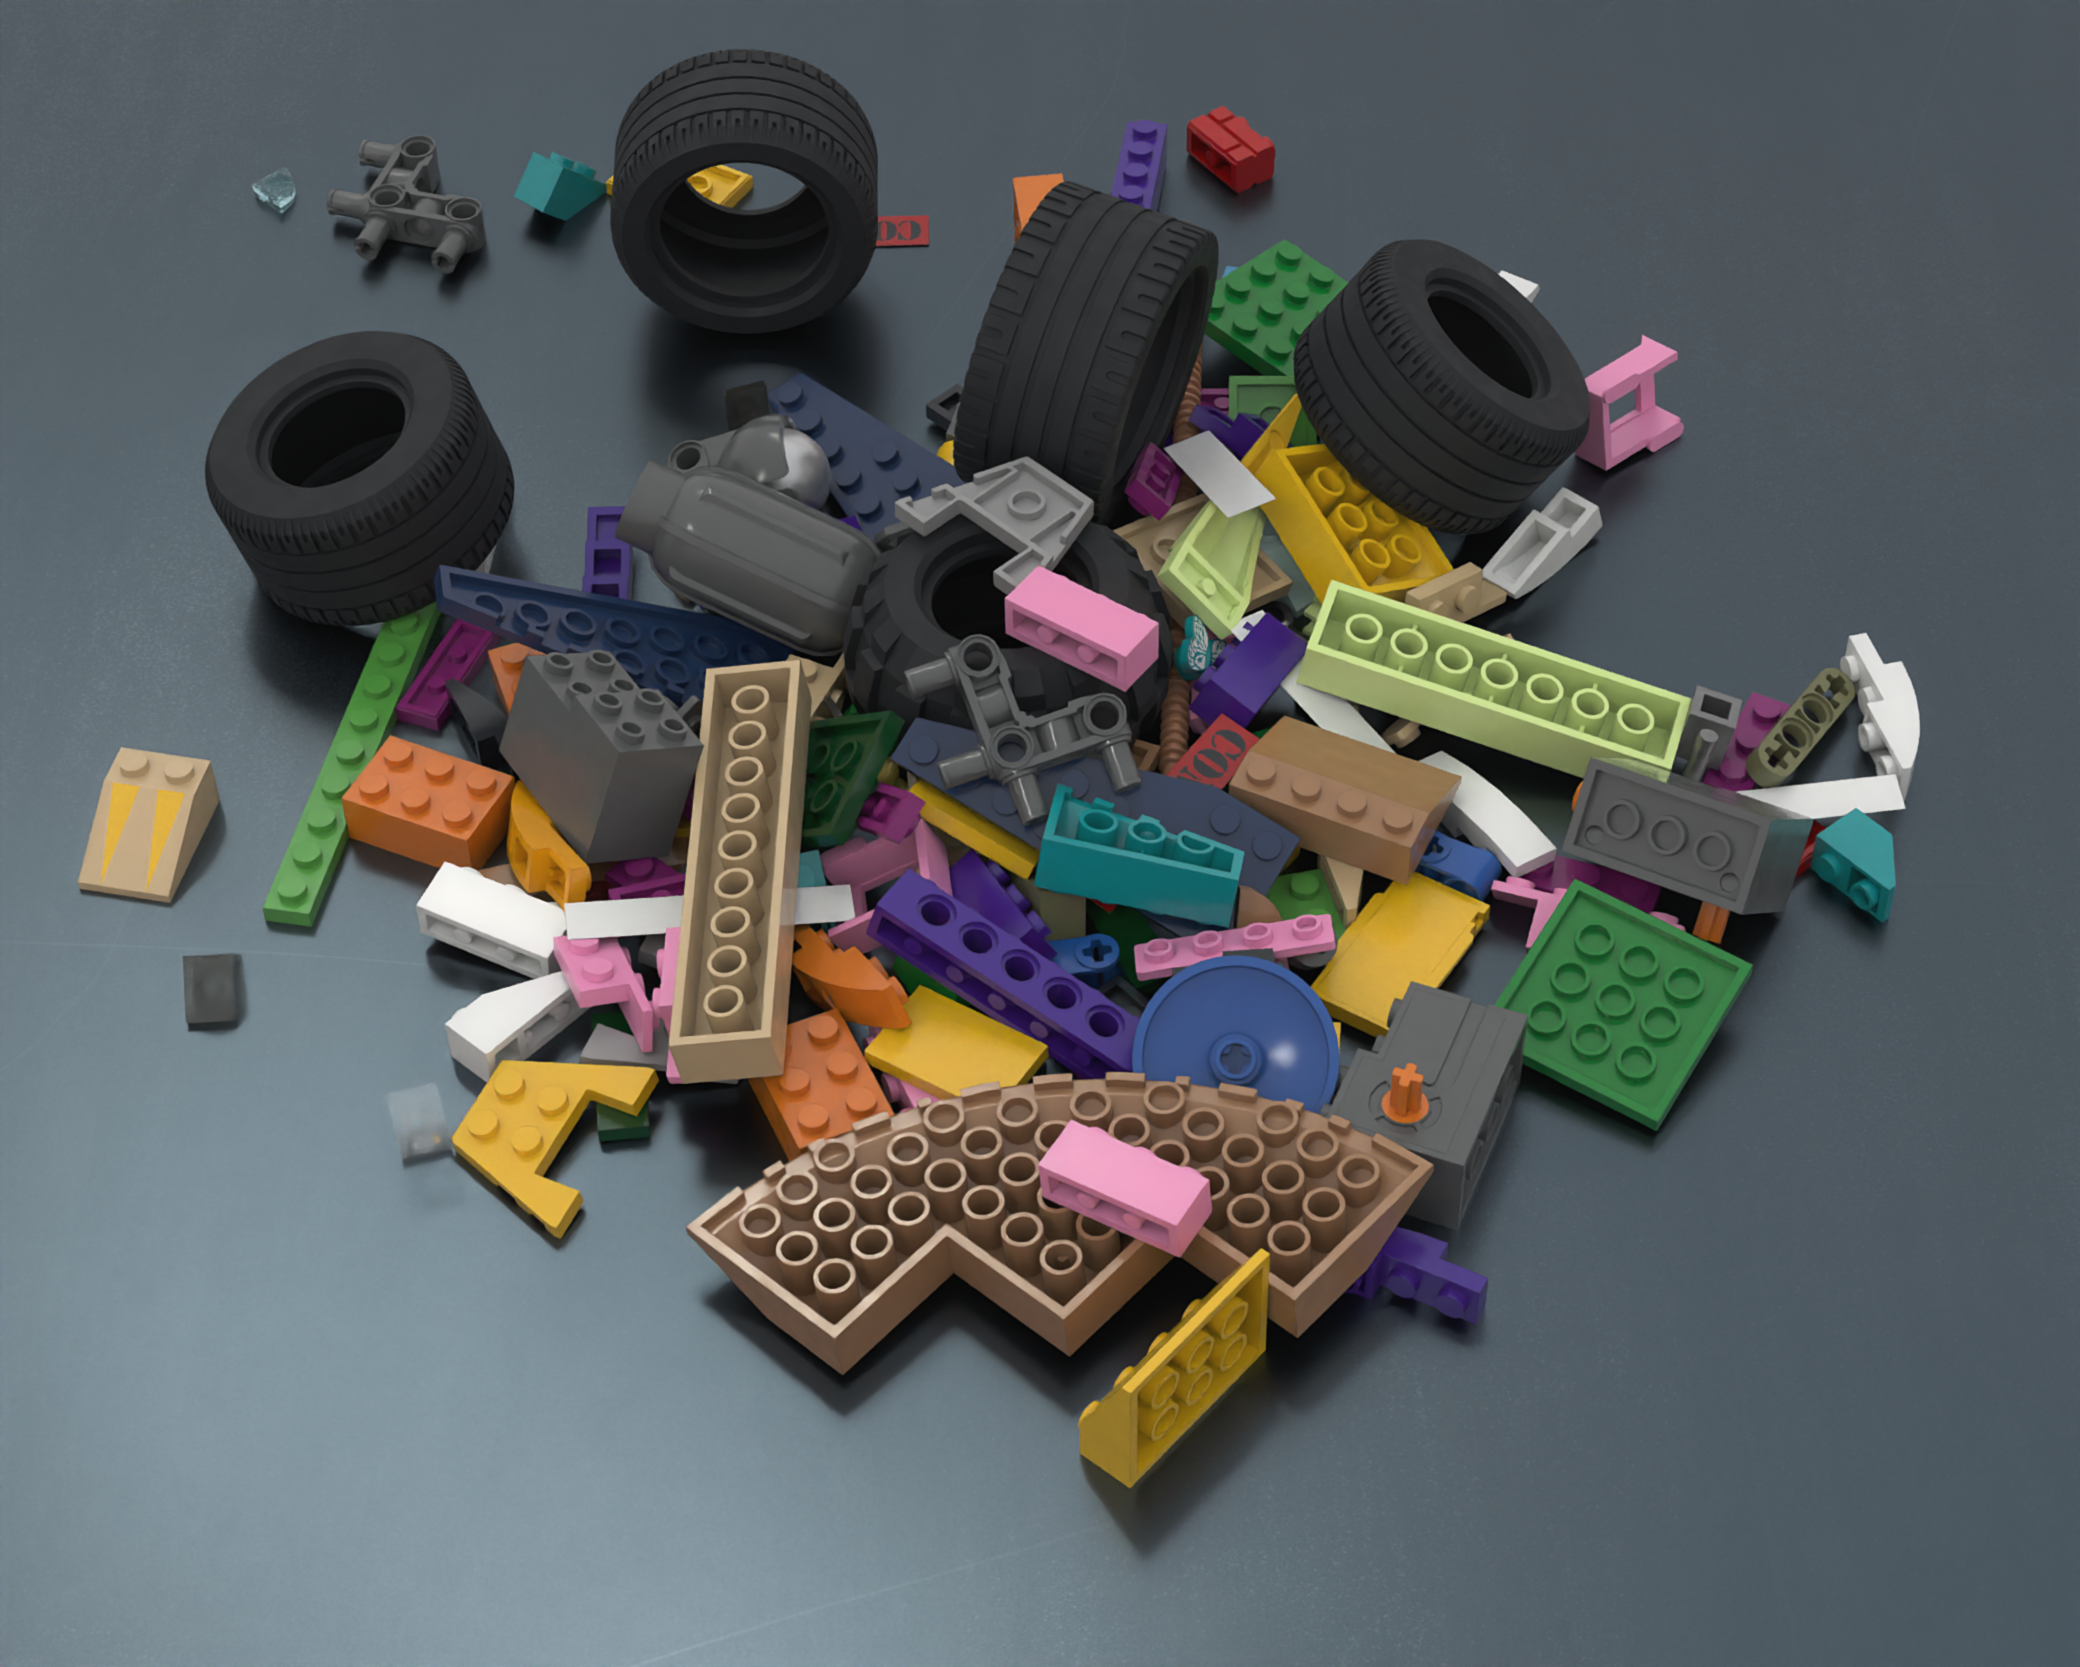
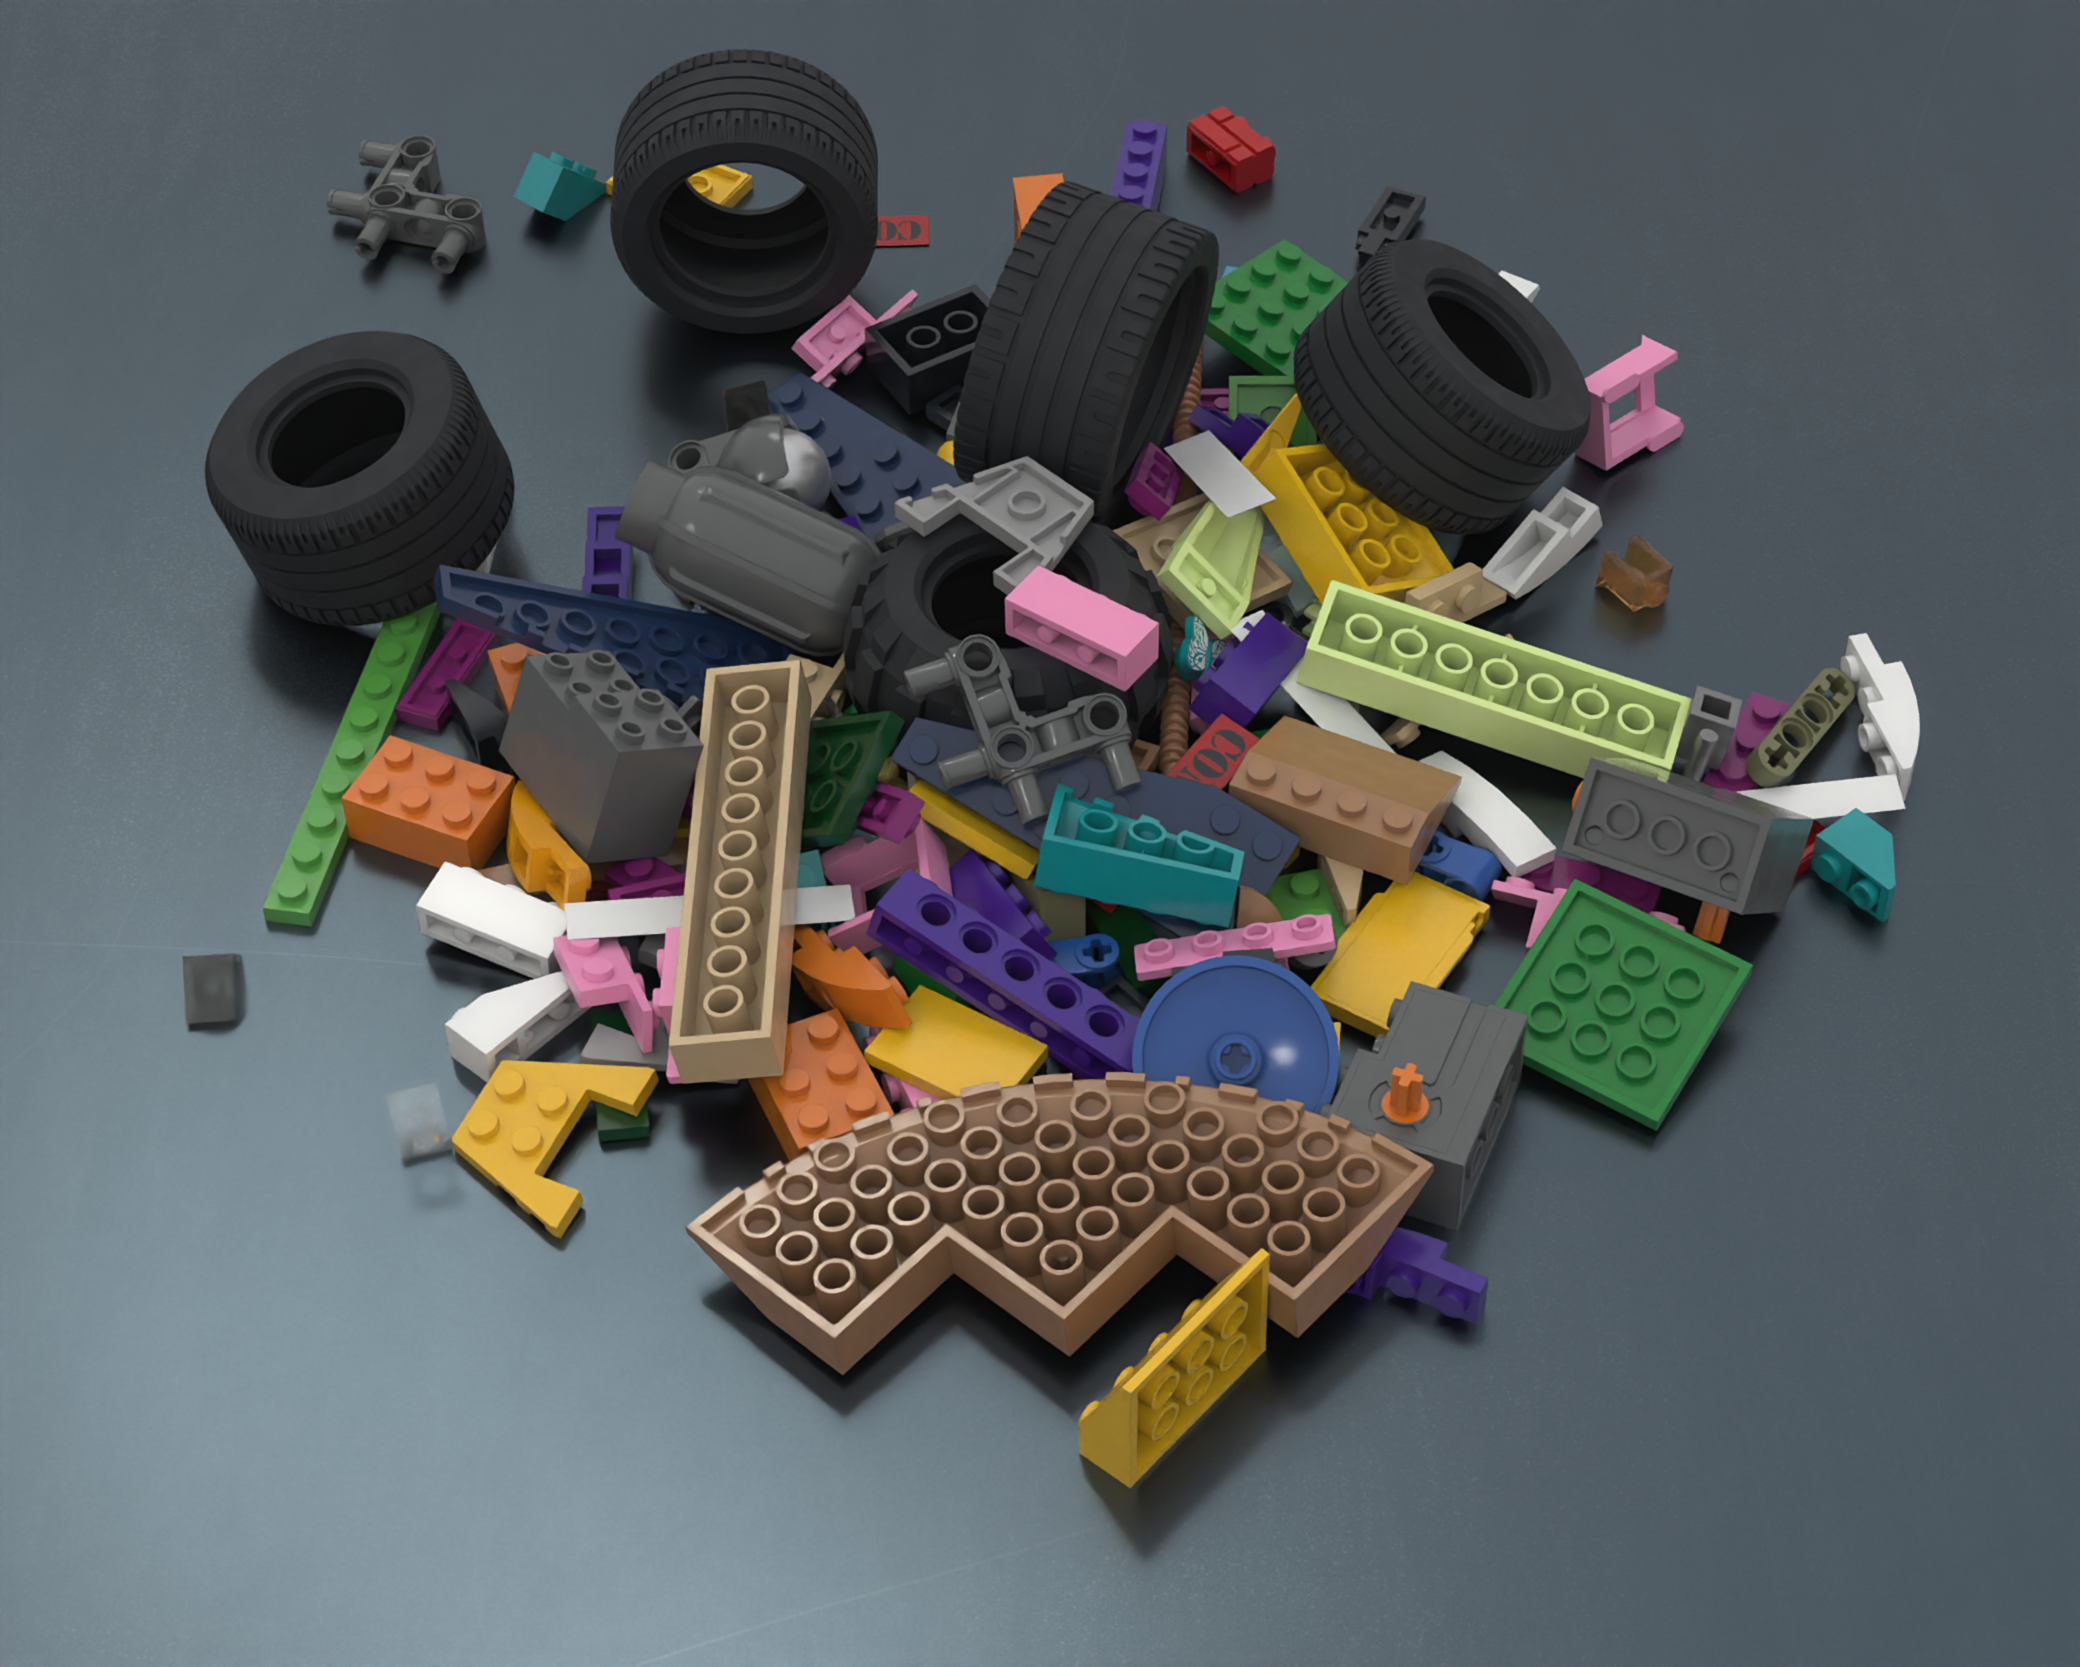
(148, 824): tan slope -> none
(276, 190): clear light blue tile -> none
(839, 338): none -> bright pink bracket
(926, 347): none -> black brick
(1125, 1187): bright pink brick -> none
(1388, 221): none -> black hinge
(1639, 578): none -> clear orange window

